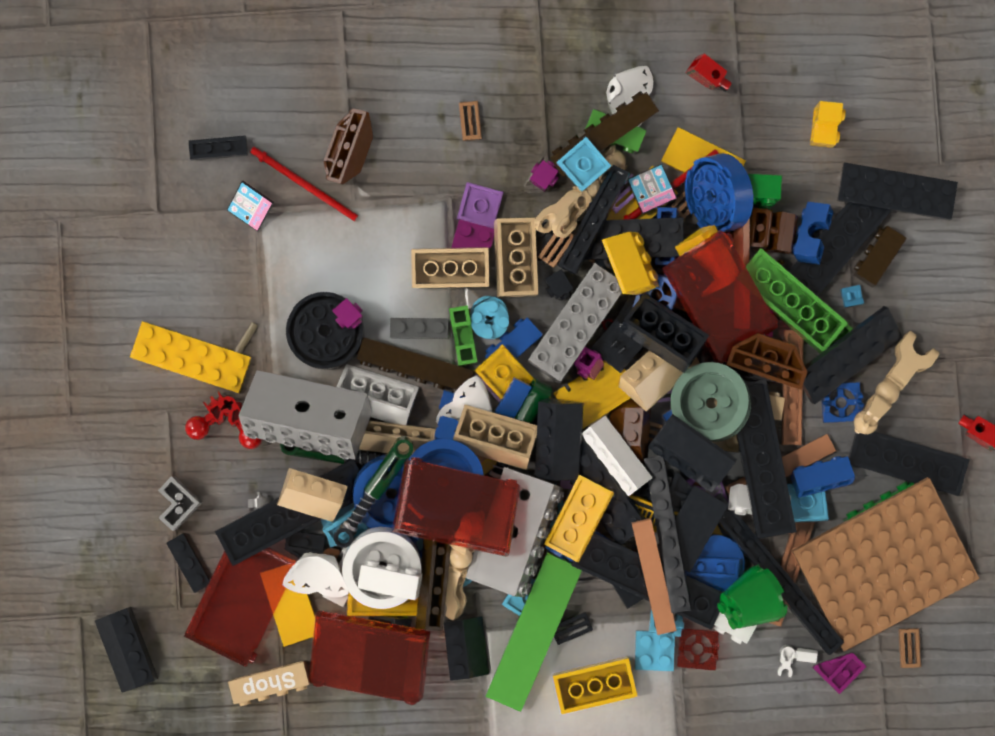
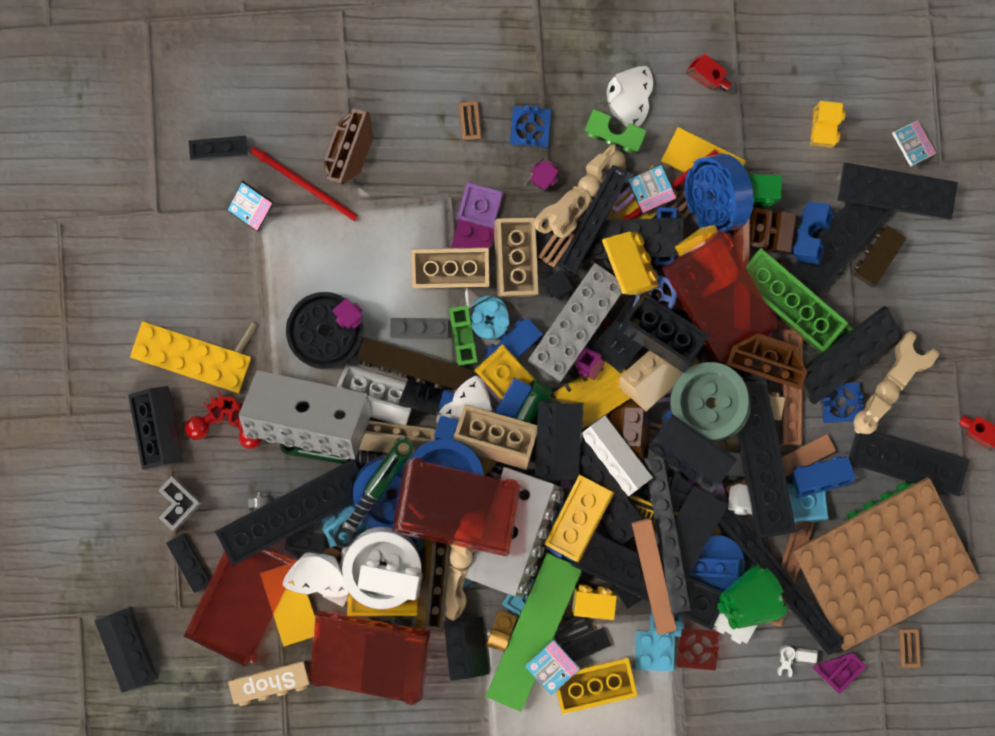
(155, 427): none -> black slope
(312, 495): tan slope -> none
(421, 396): none -> black piece
(501, 631): none -> pearl gold brick
(545, 114): none -> blue piece
(552, 667): none -> piece
(583, 164): medium azure plate -> none
(586, 644): none -> black tile
(593, 603): none -> yellow brick
(612, 126): dark brown brick -> none
(852, 296): dark azure tile -> none
(914, 143): none -> piece

